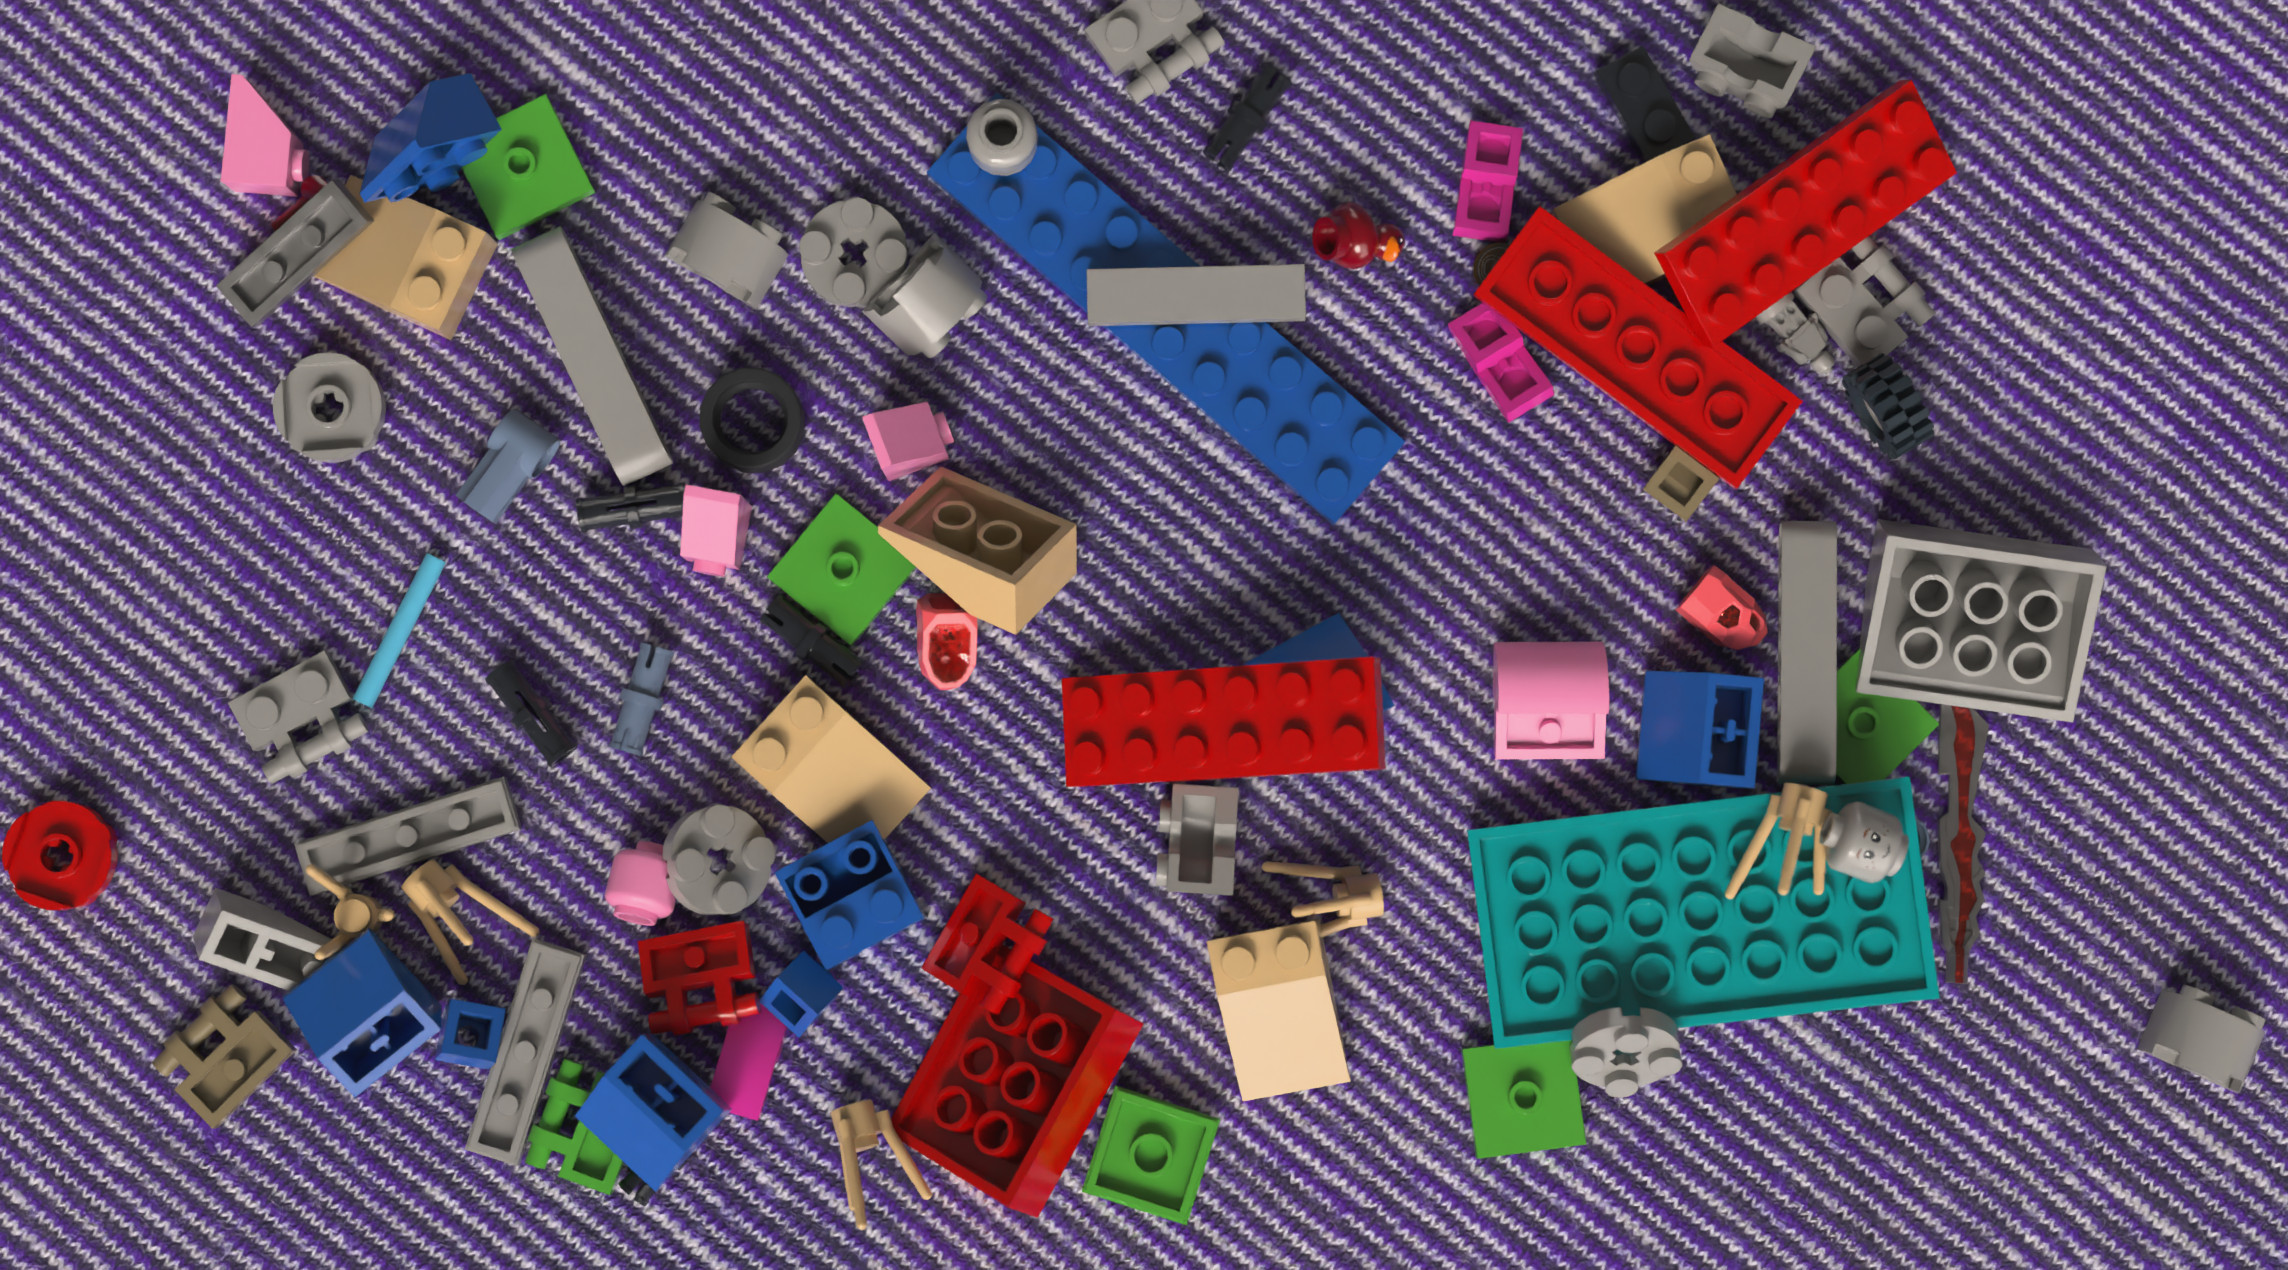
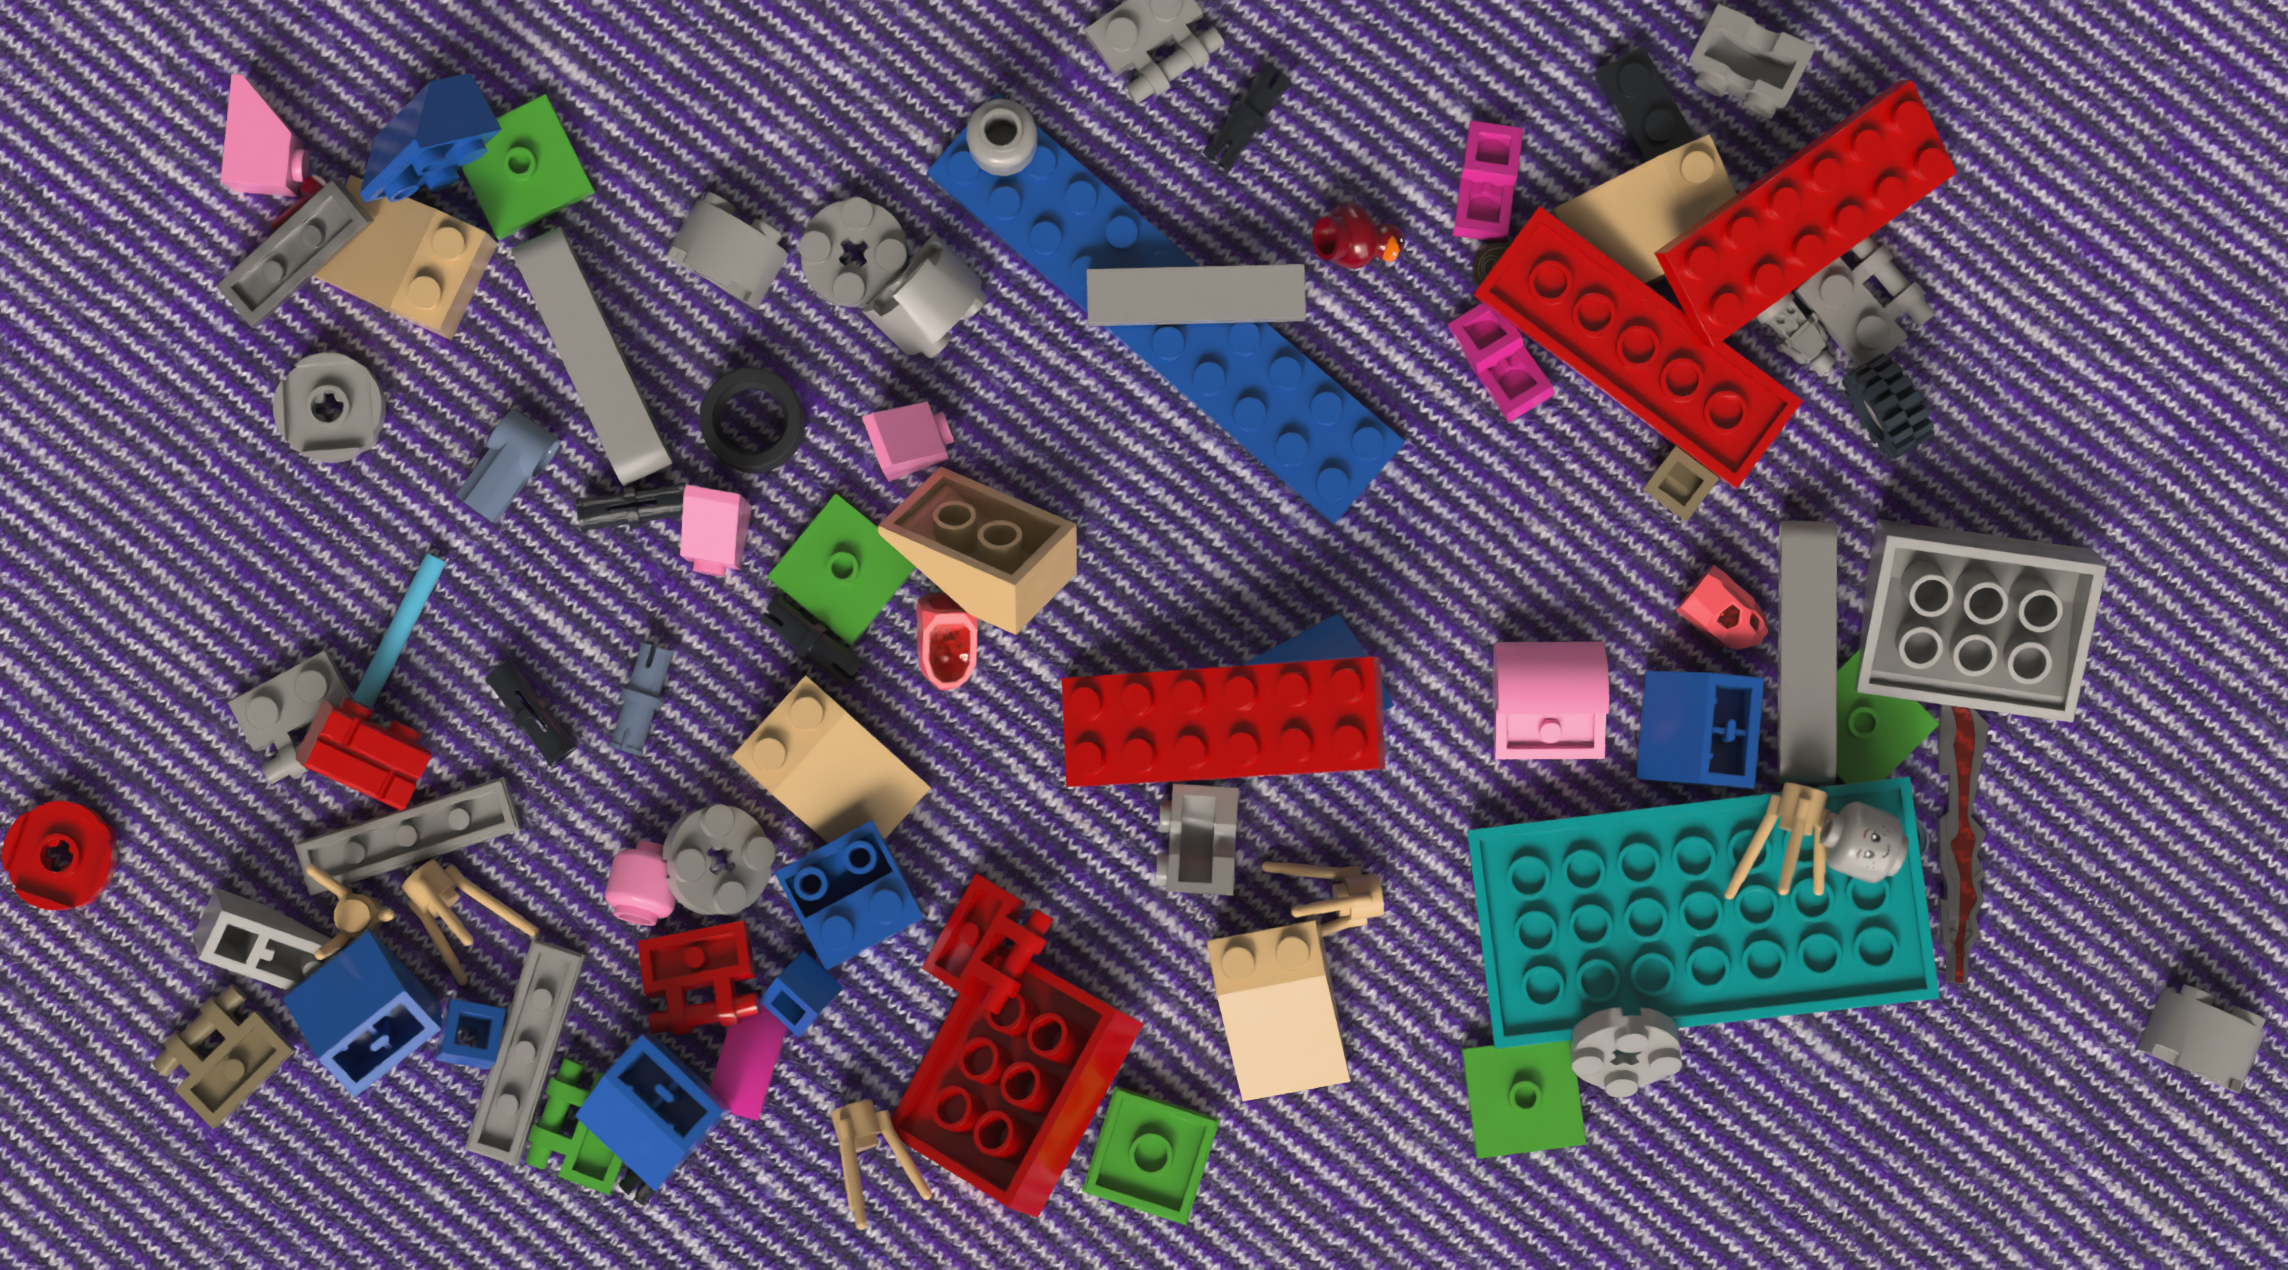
(363, 753): none -> red brick

